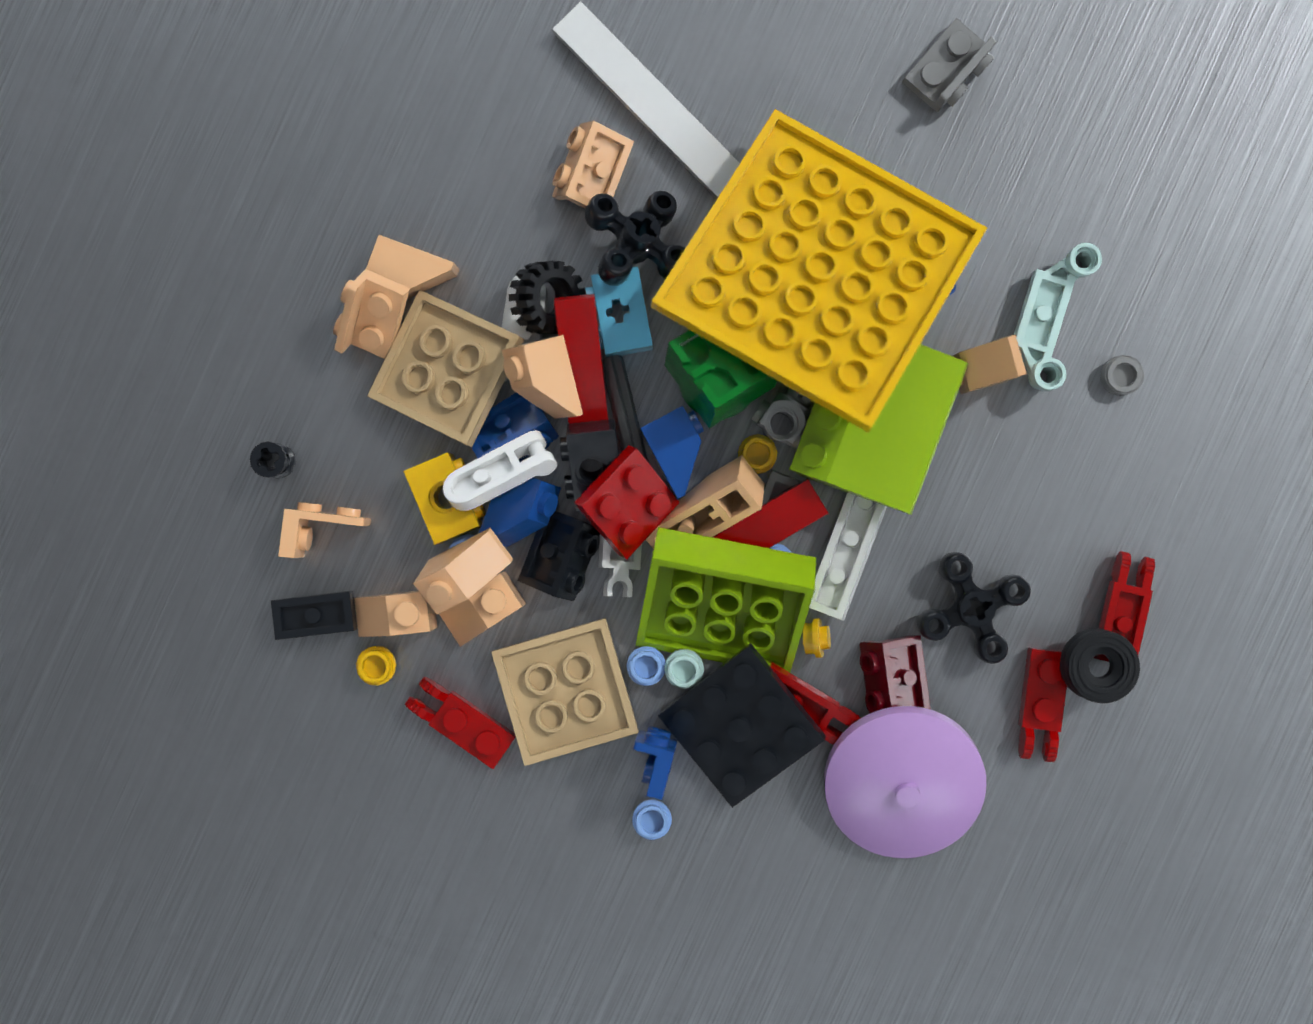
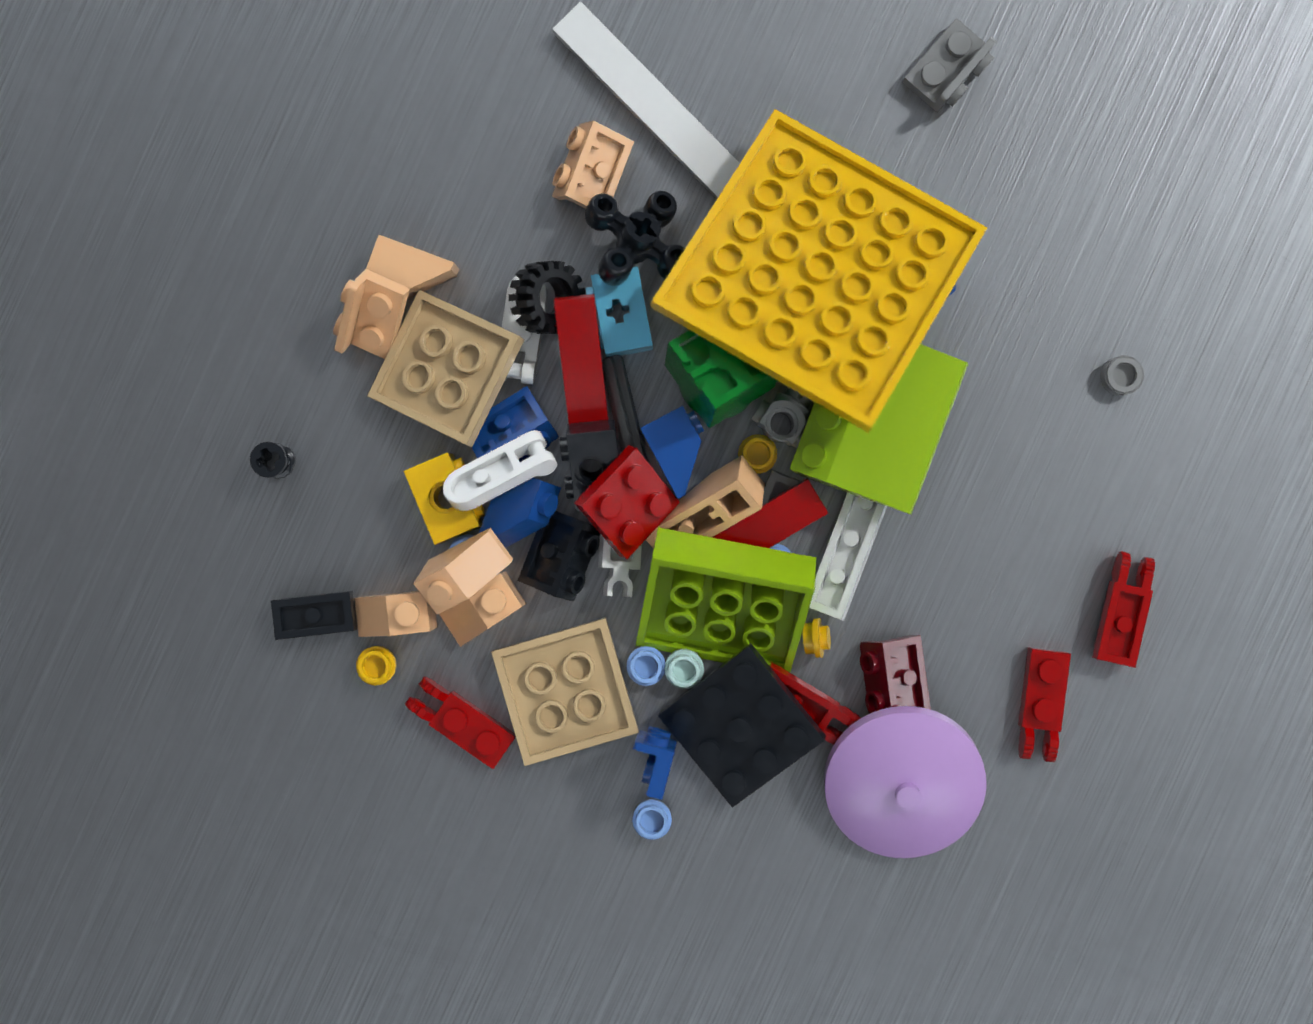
(297, 536): light nougat bracket -> none
(544, 376): light nougat slope -> none
(981, 623): black gear -> none
(991, 364): light nougat slope -> none
(1044, 313): light aqua plate -> none
(1122, 672): black tyre -> none

